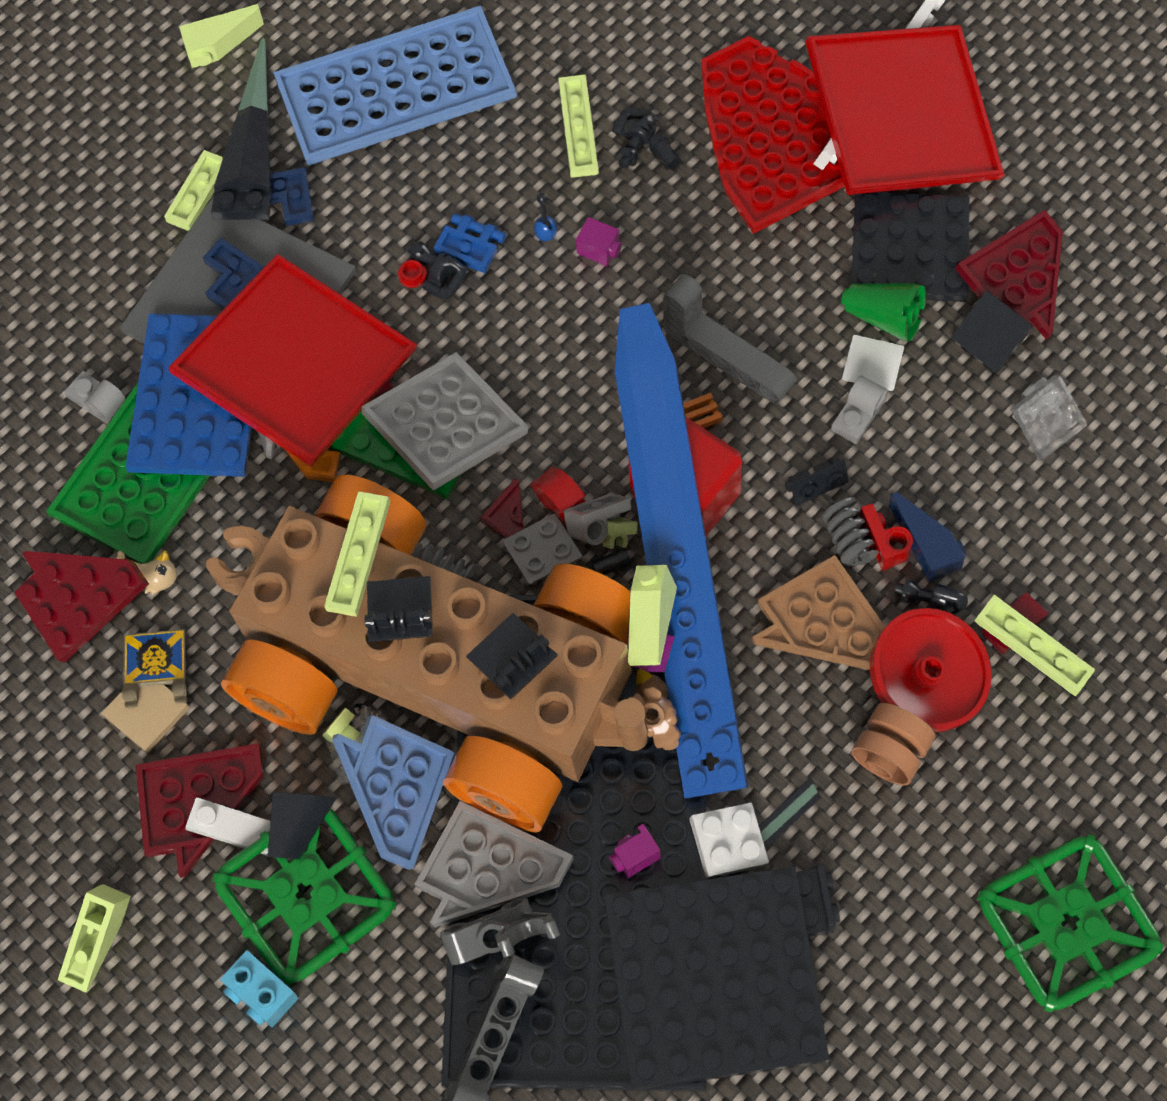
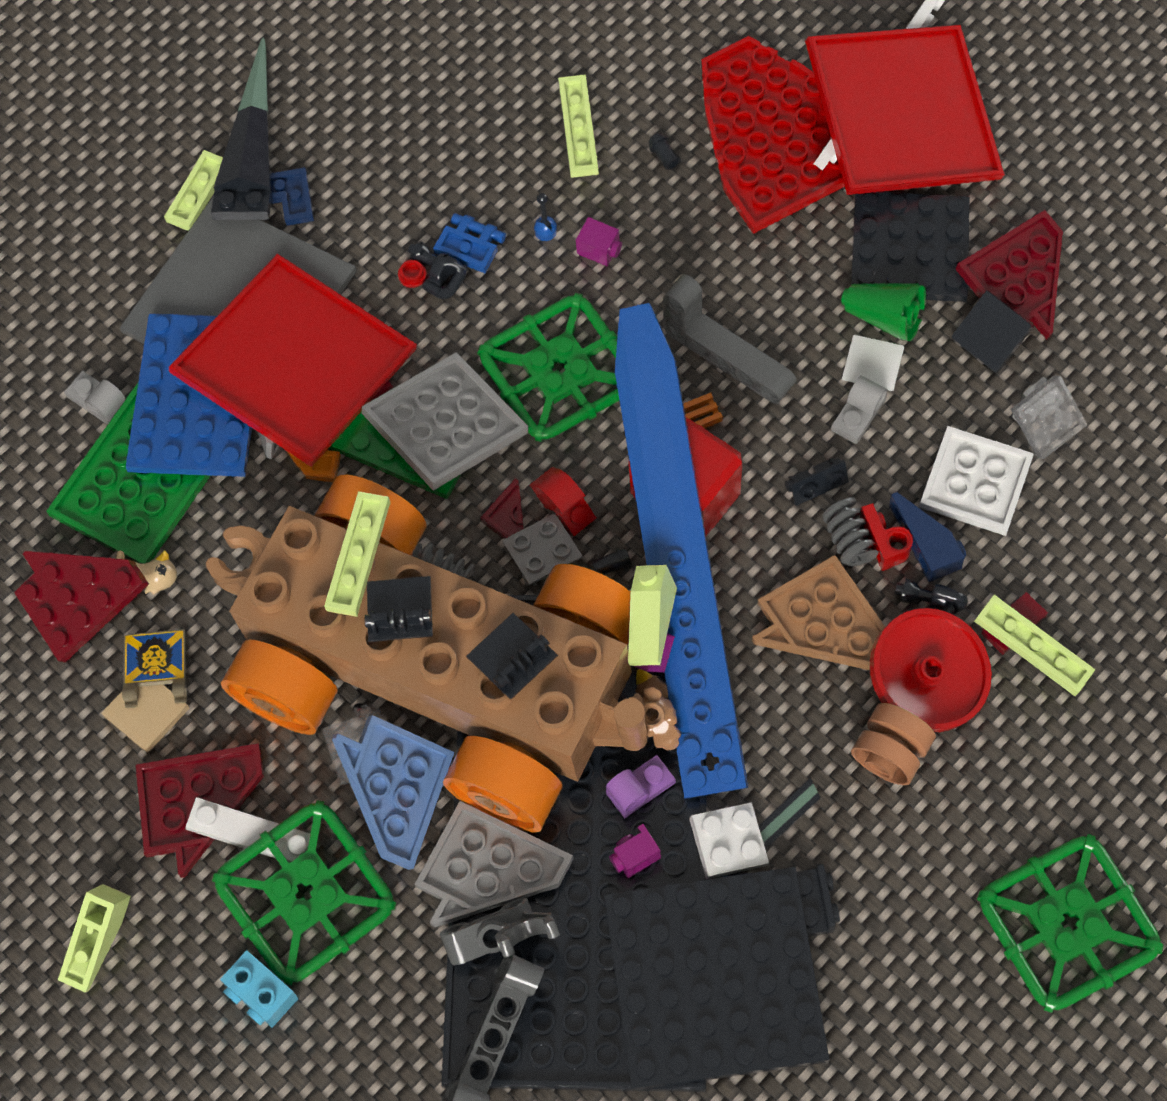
(216, 36): yellowish green slope -> none
(235, 270): dark blue plate -> none
(295, 822): black slope -> none
(341, 726): yellowish green tile -> none
(386, 99): medium blue piece -> none
(541, 360): none -> green plate
(589, 520): light grey plate -> none
(618, 530): yellowish green tile -> none
(636, 131): black piece -> none
(636, 788): none -> medium lavender plate
(976, 480): none -> white plate

